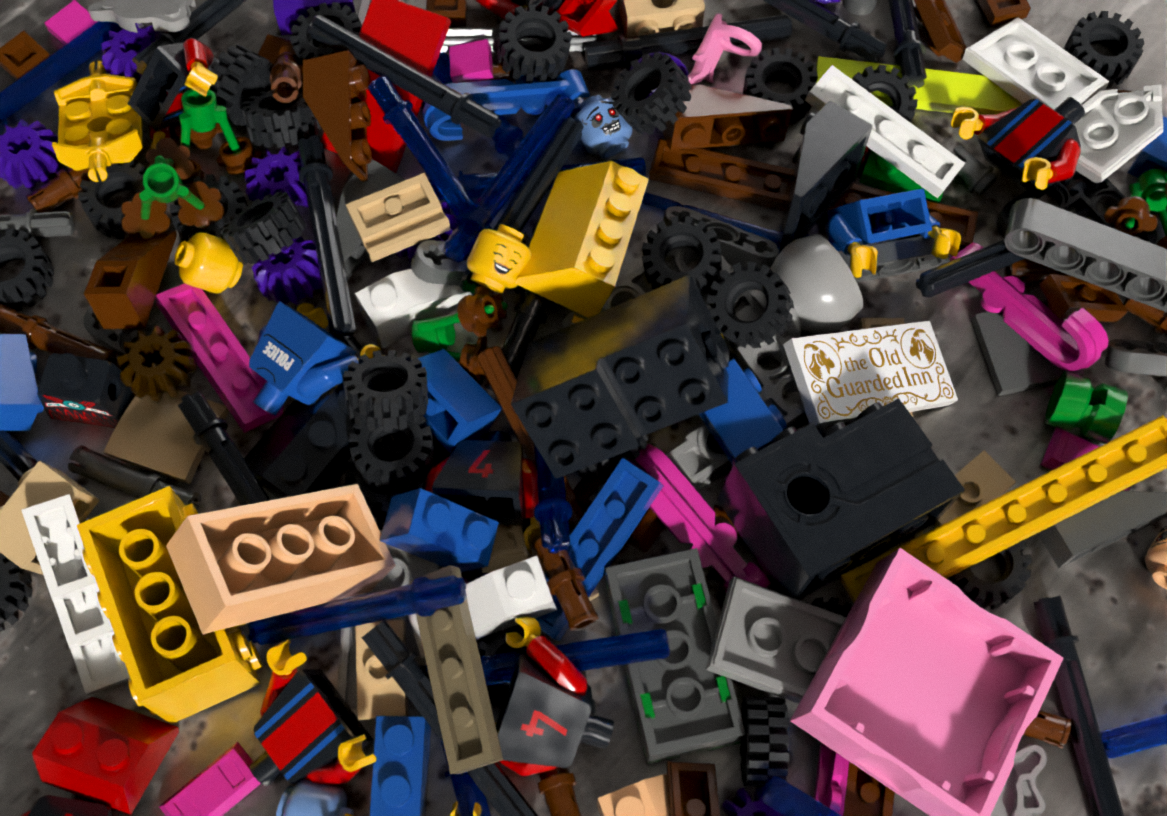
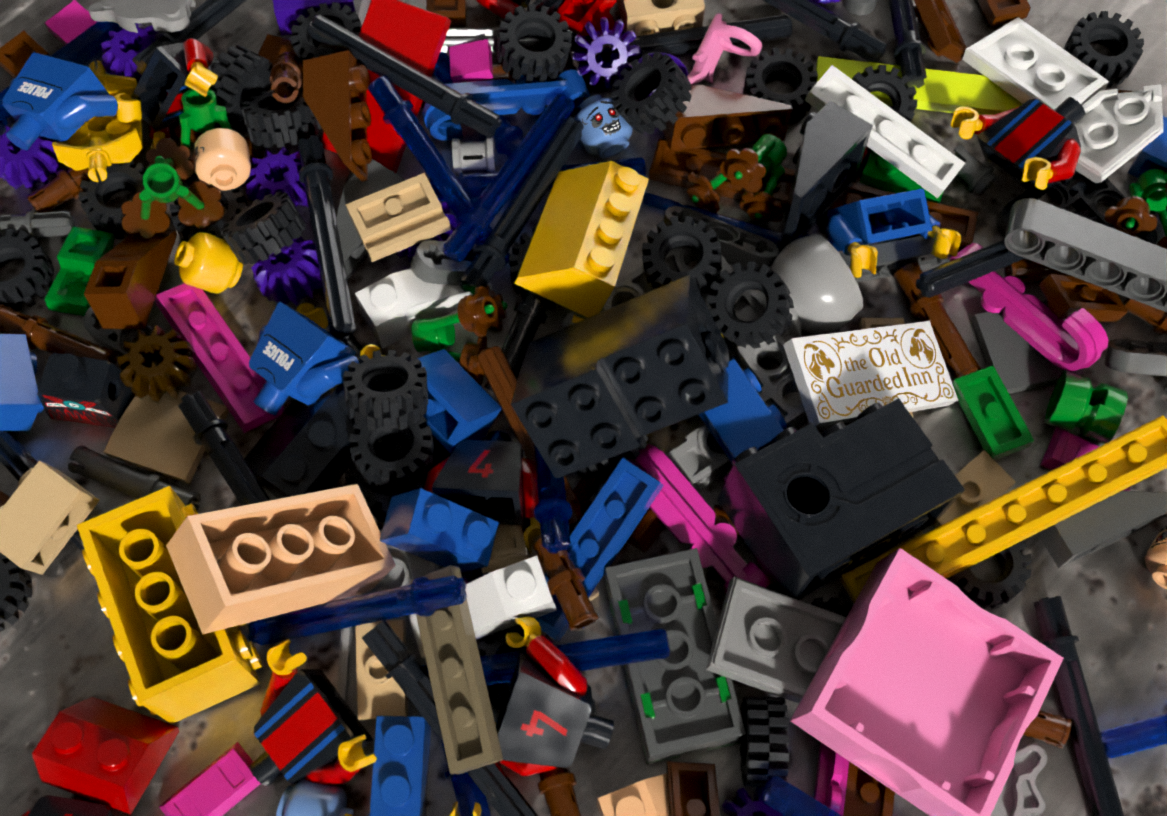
(57, 98): none -> blue torso
(74, 593): white slope -> none
(77, 262): none -> green slope
(222, 156): none -> light nougat head
(463, 149): none -> light grey bush
(498, 258): yellow head -> none
(594, 45): none -> dark purple gear
(746, 171): none -> reddish brown plant
(931, 309): none -> reddish brown pin
(992, 413): none -> green plate

